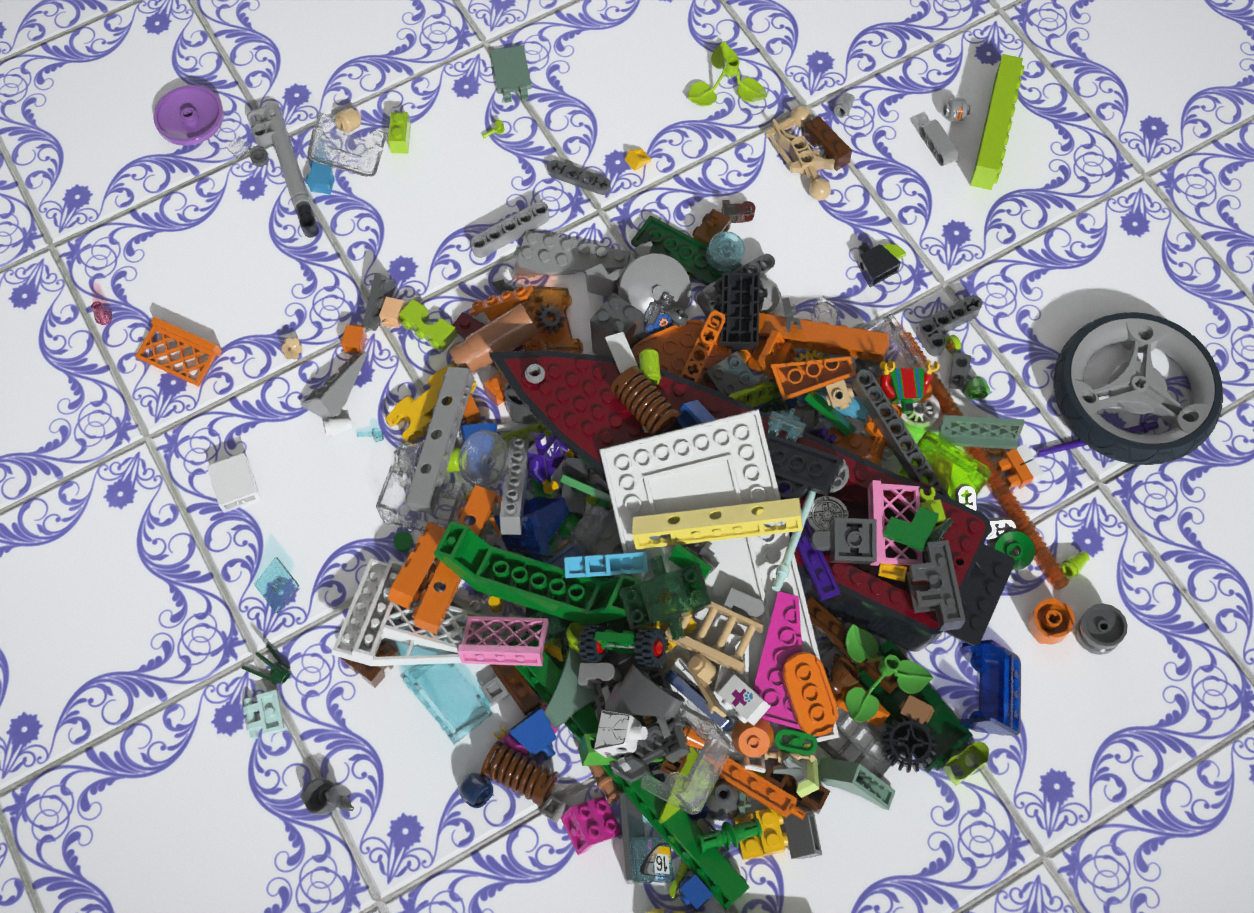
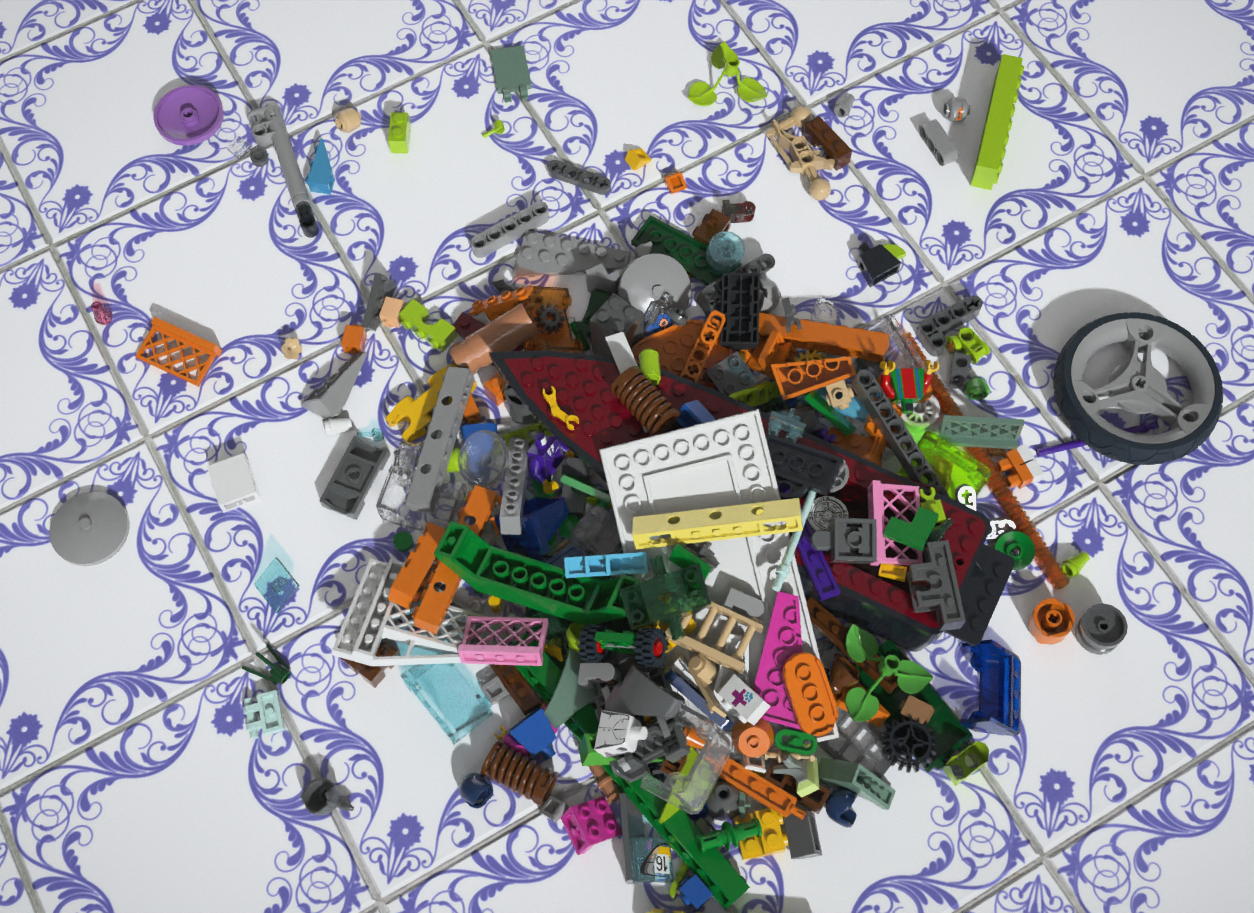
(89, 529): none -> light grey dish
(345, 150): clear windscreen -> none
(348, 495): none -> dark grey piece
(534, 368): light grey plate -> none
(555, 410): none -> yellow piece
(582, 338): none -> green piece
(596, 300): none -> dark green arch
(675, 182): none -> orange slope
(838, 807): none -> dark blue helmet
(973, 346): none -> lime piece

